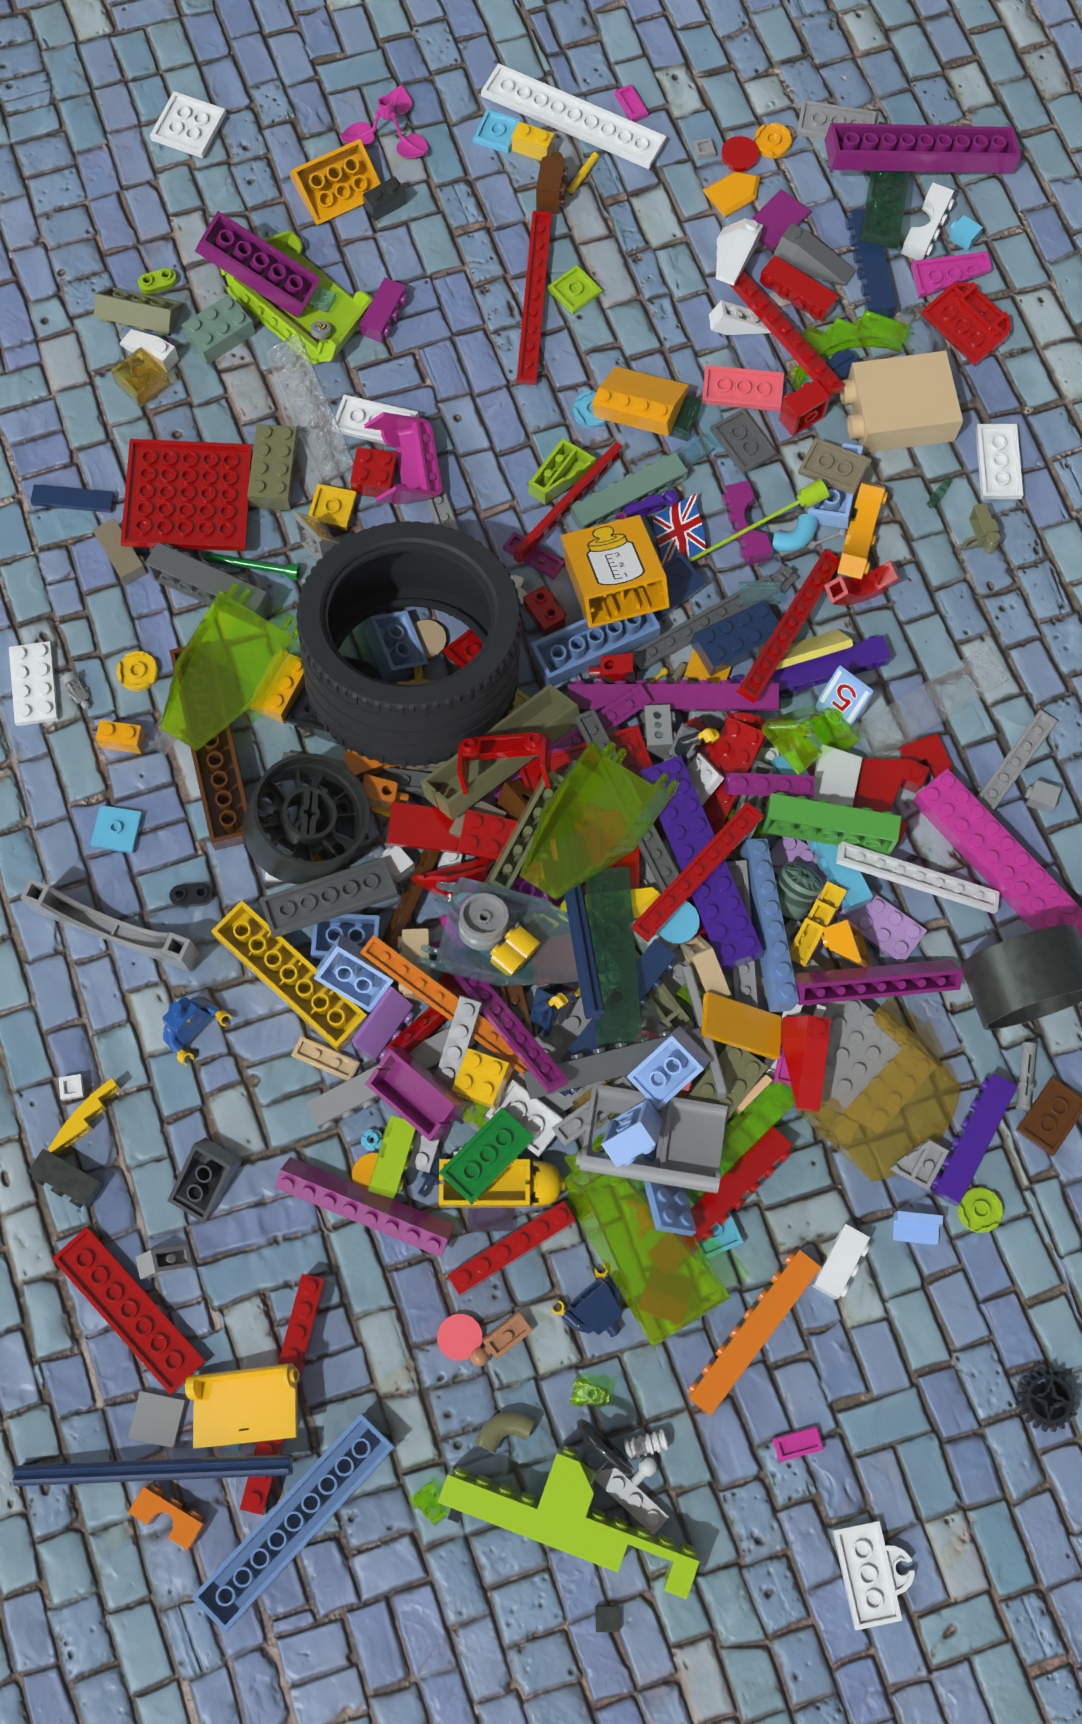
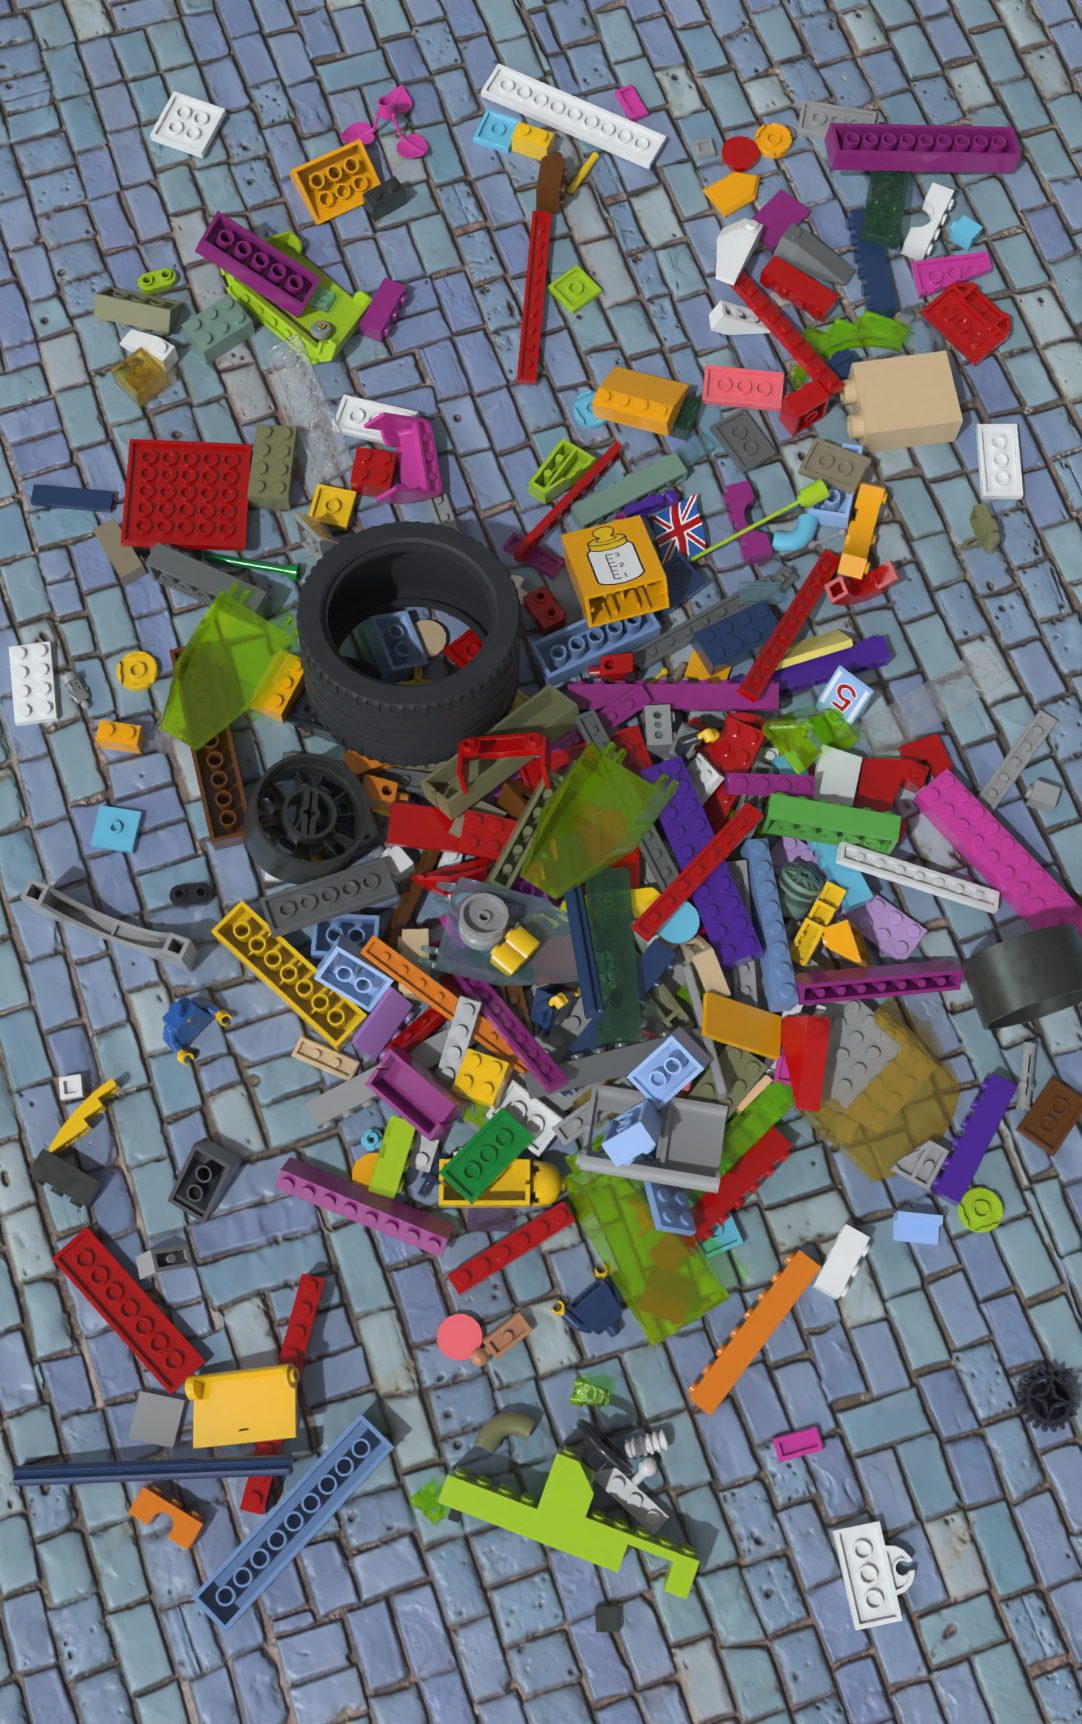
(939, 493): clear green animal -> none

